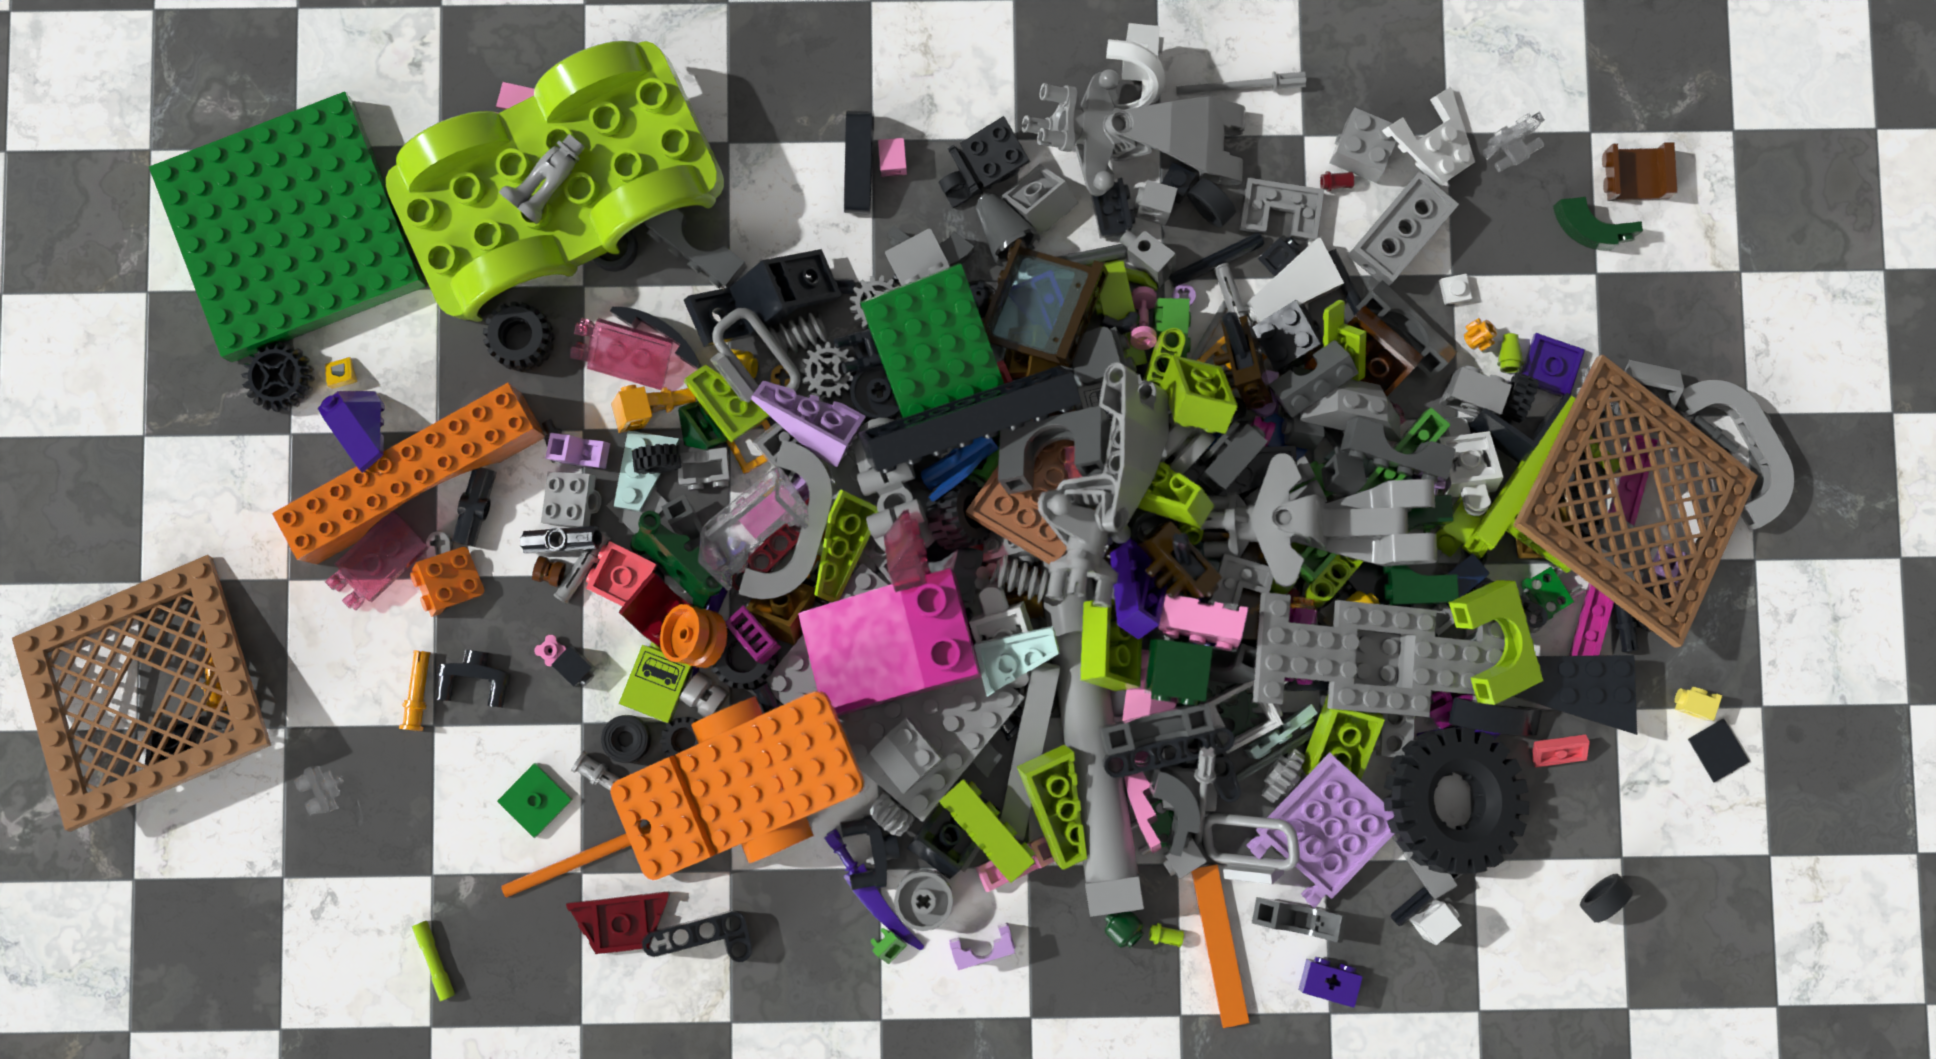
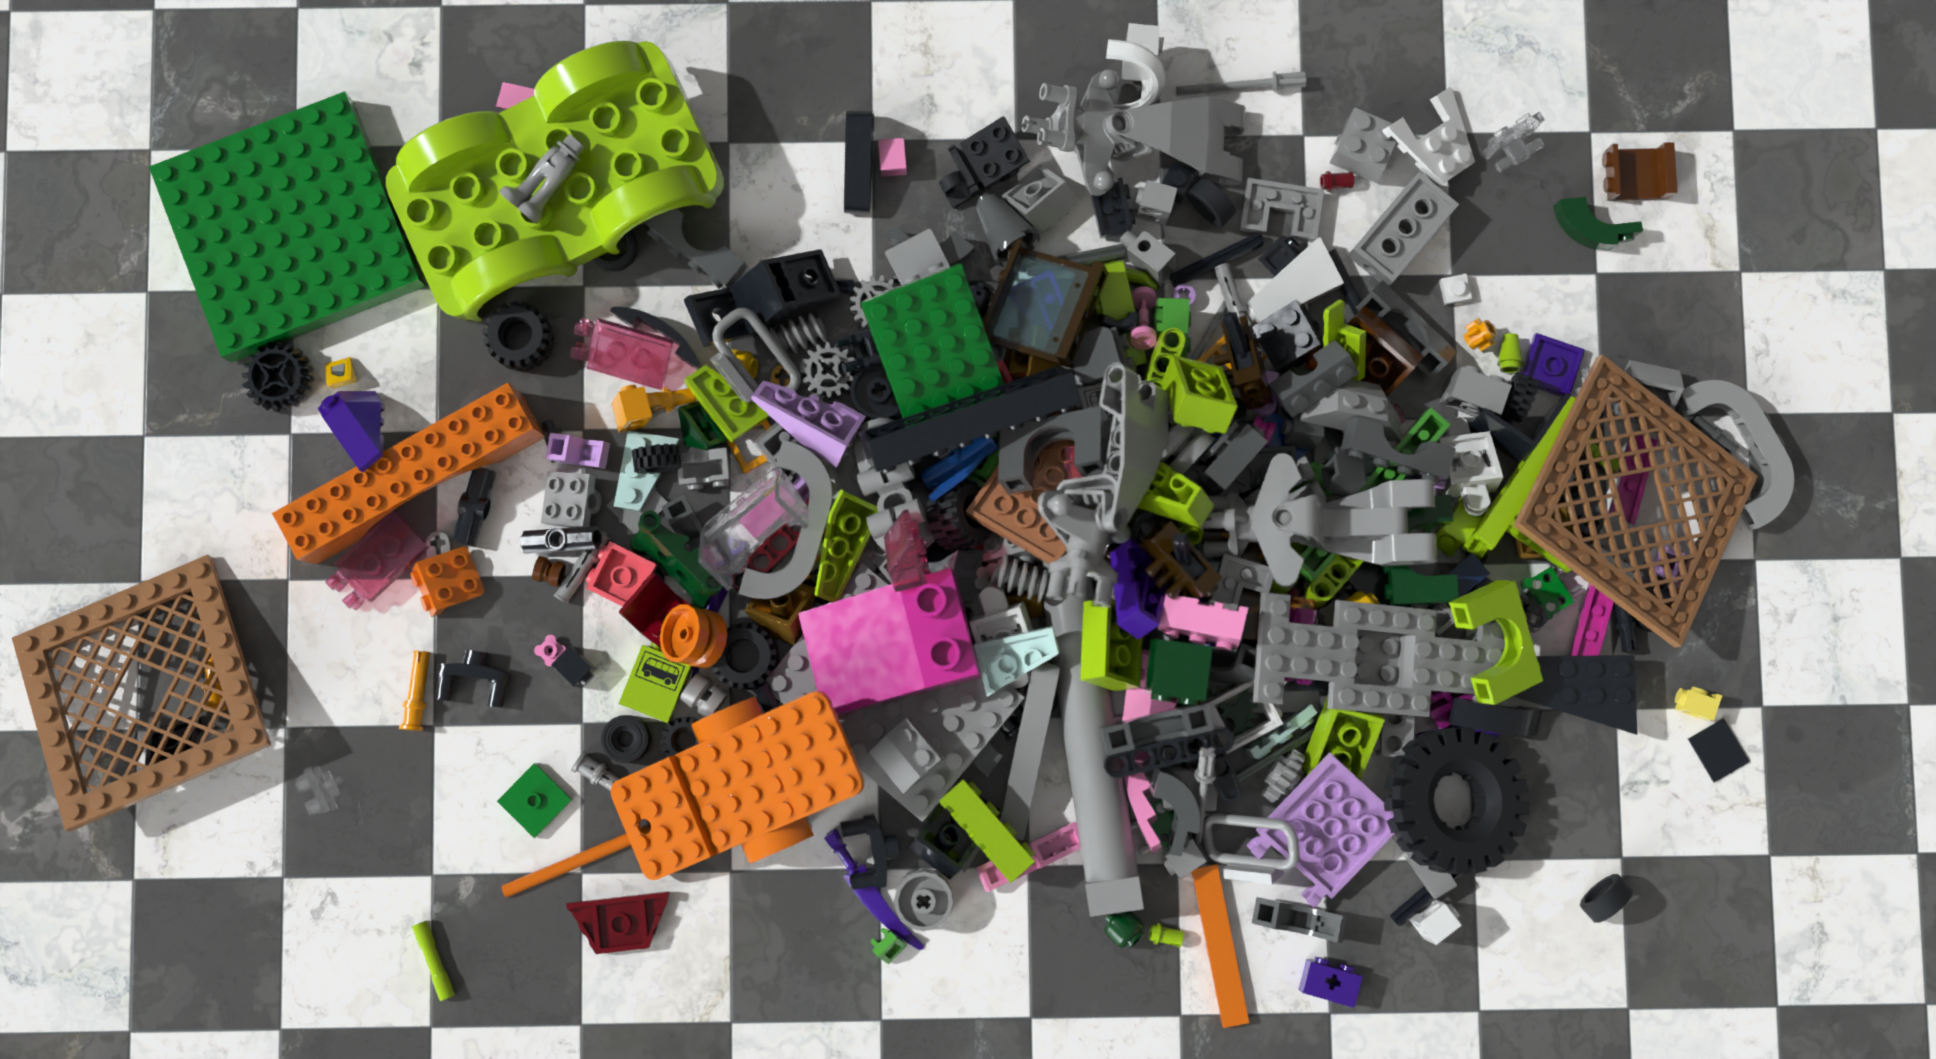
(695, 939): black beam -> none
(768, 650): magenta slope -> none
(891, 814): light grey gear -> none
(966, 958): lavender piece -> none
(1054, 798): lime wedge -> none
(1560, 750): coral plate -> none

